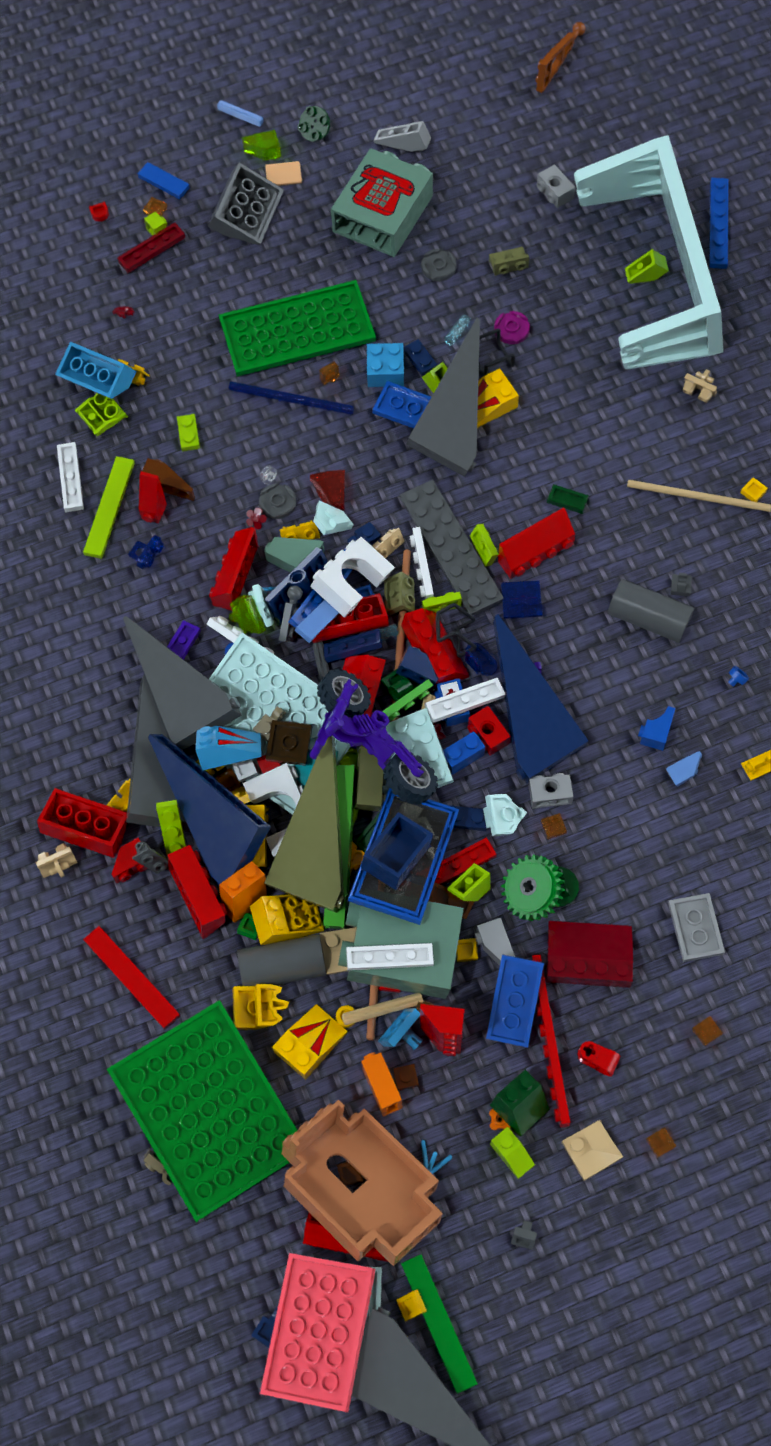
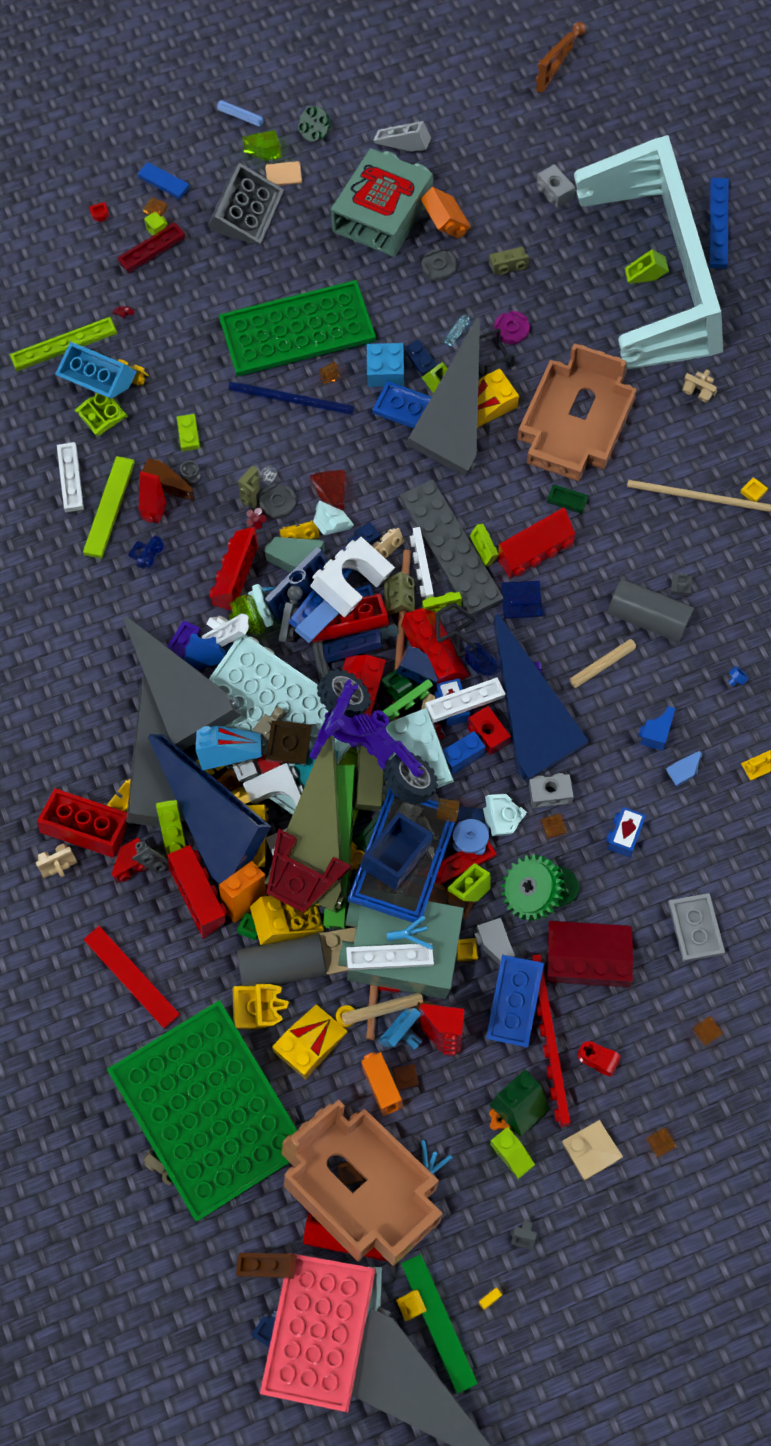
(58, 345): none -> lime tile
(190, 472): none -> dark grey wheel
(203, 652): none -> blue slope
(230, 630): none -> white plate
(249, 487): none -> olive bracket
(266, 1265): none -> reddish brown plate
(297, 883): none -> dark red wing
(394, 935): none -> dark azure plant
(445, 212): none -> orange brick
(447, 810): none -> clear orange tile
(470, 836): none -> medium blue piece
(489, 1299): none -> yellow tile
(568, 442): none -> nougat panel
(602, 663): none -> tan axle
(626, 831): none -> brick

